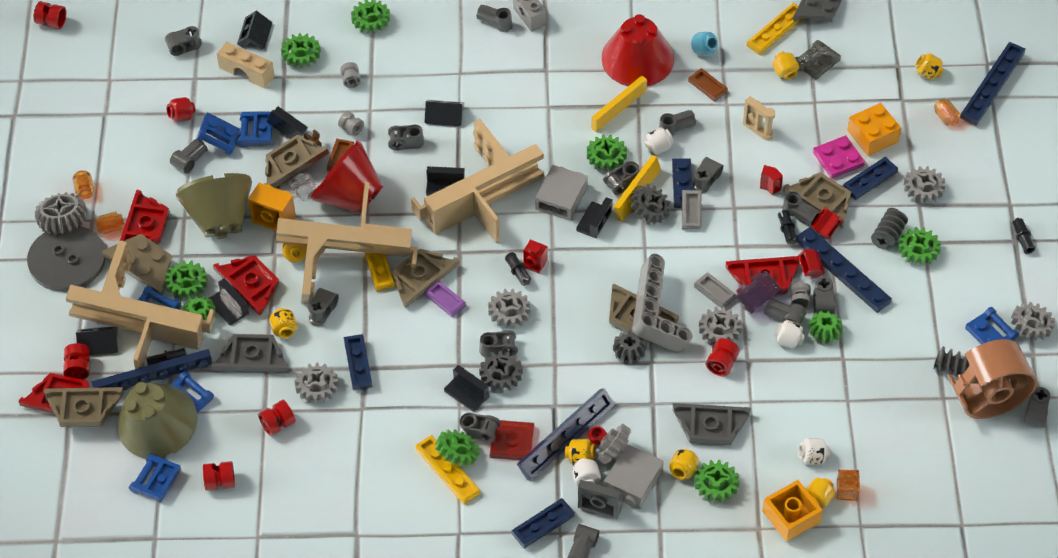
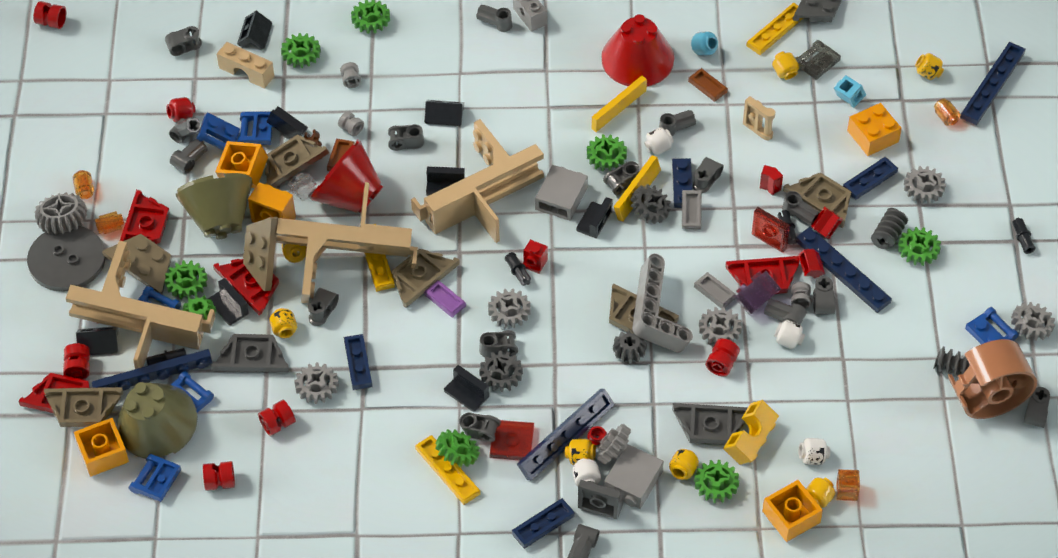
(101, 447): none -> light orange brick
(184, 129): none -> dark grey piece
(243, 159): none -> light orange brick
(260, 251): none -> dark tan wing
(760, 420): none -> yellow arch
(770, 229): none -> clear red tile
(825, 326): bright green gear -> none
(838, 157): dark pink plate -> none
(850, 91): none -> medium azure brick

